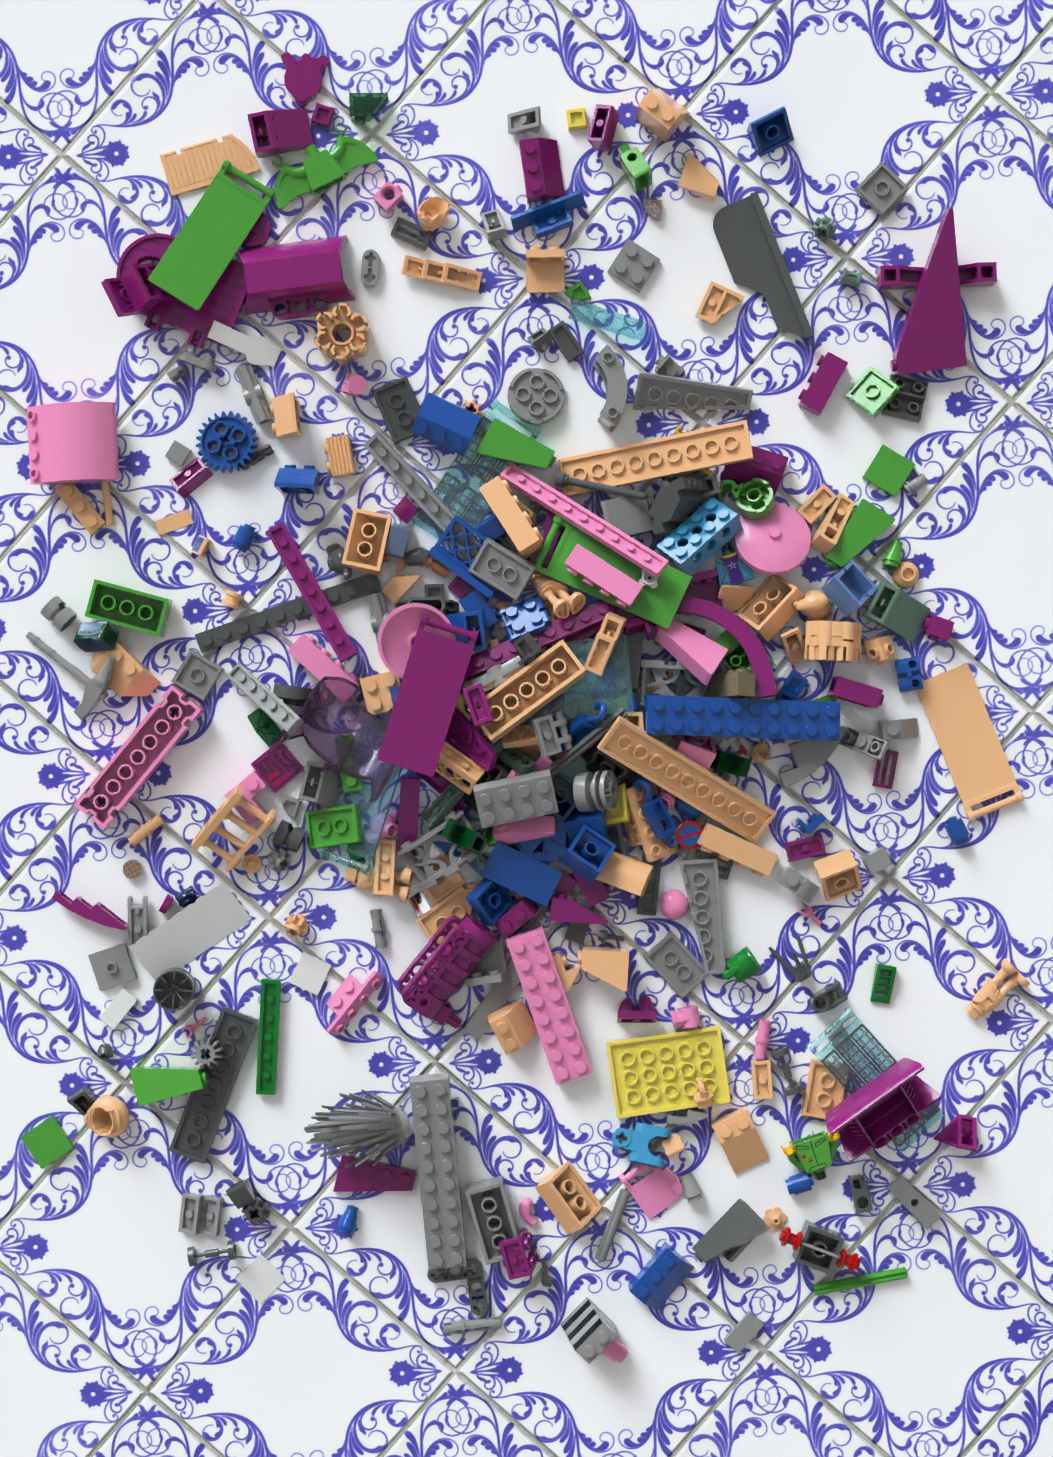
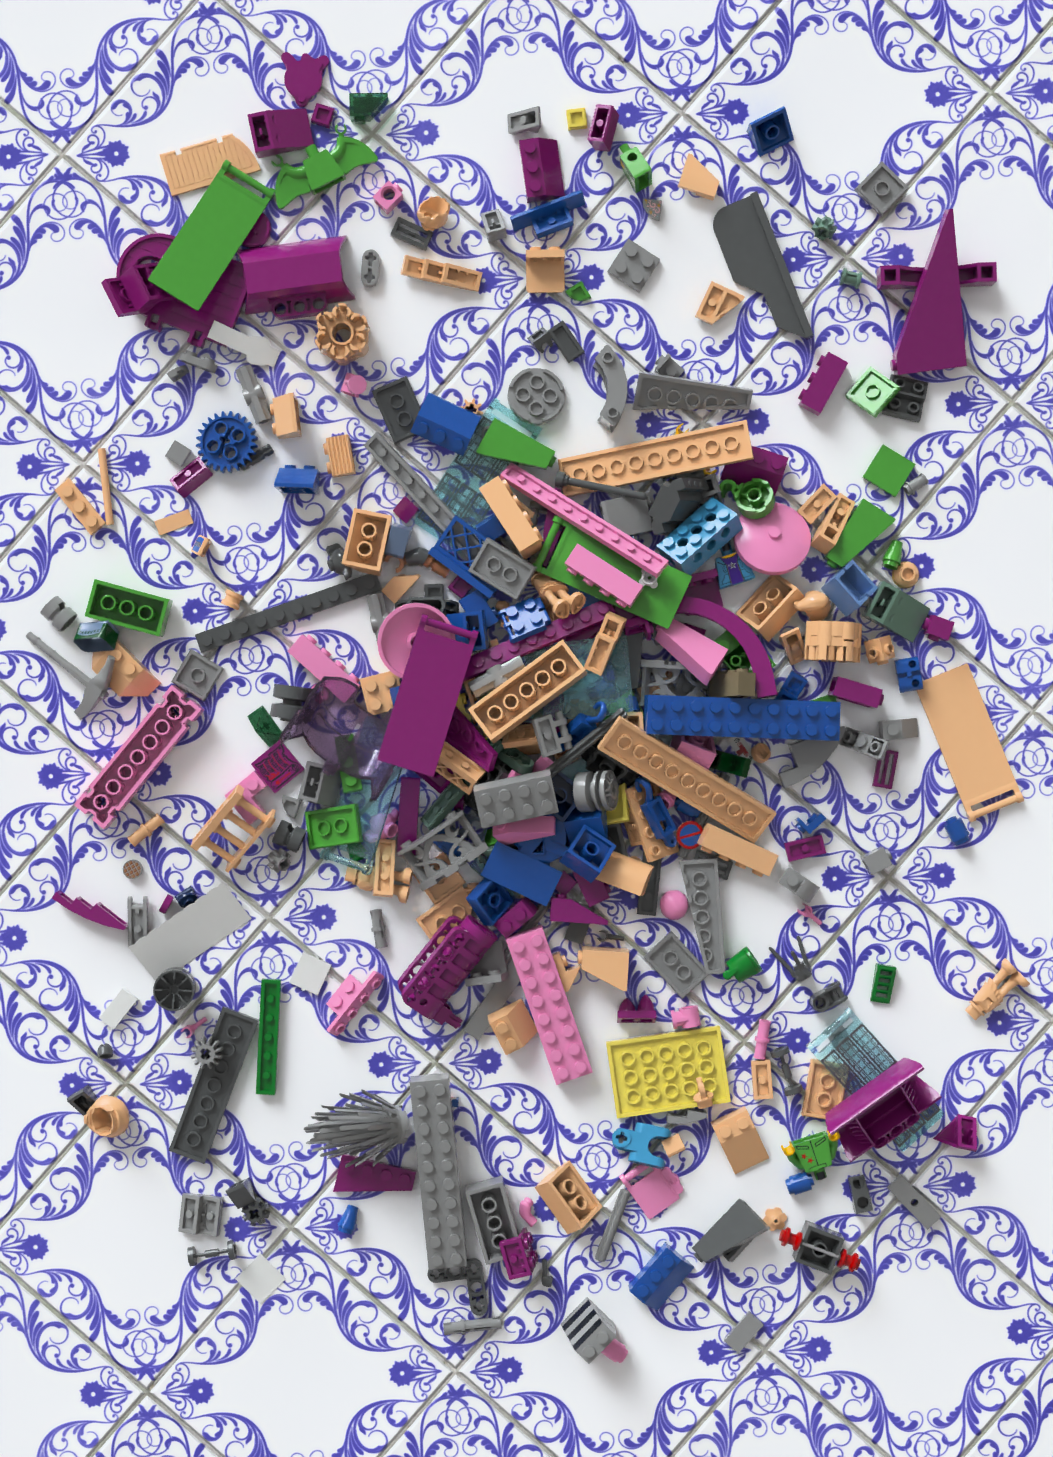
(47, 1142): bright green tile -> none
(72, 443): bright pink slope -> none
(112, 966): light grey plate -> none
(161, 1083): bright green slope -> none
(244, 537): blue brick -> none
(251, 863): light nougat tile -> none
(265, 698): light grey tile -> none
(296, 925): light nougat gear -> none
(312, 592): magenta plate -> none
(419, 904): sticker -> none
(464, 837): dark green brick -> none
(474, 695): magenta piece -> none
(527, 648): dark grey bracket -> none
(607, 320): clear light blue tile -> none
(660, 113): light nougat slope -> none
(691, 1188): light grey cone -> none
(734, 597): light nougat piece -> none
(838, 875): light nougat slope -> none
(860, 1281): bright green axle -> none

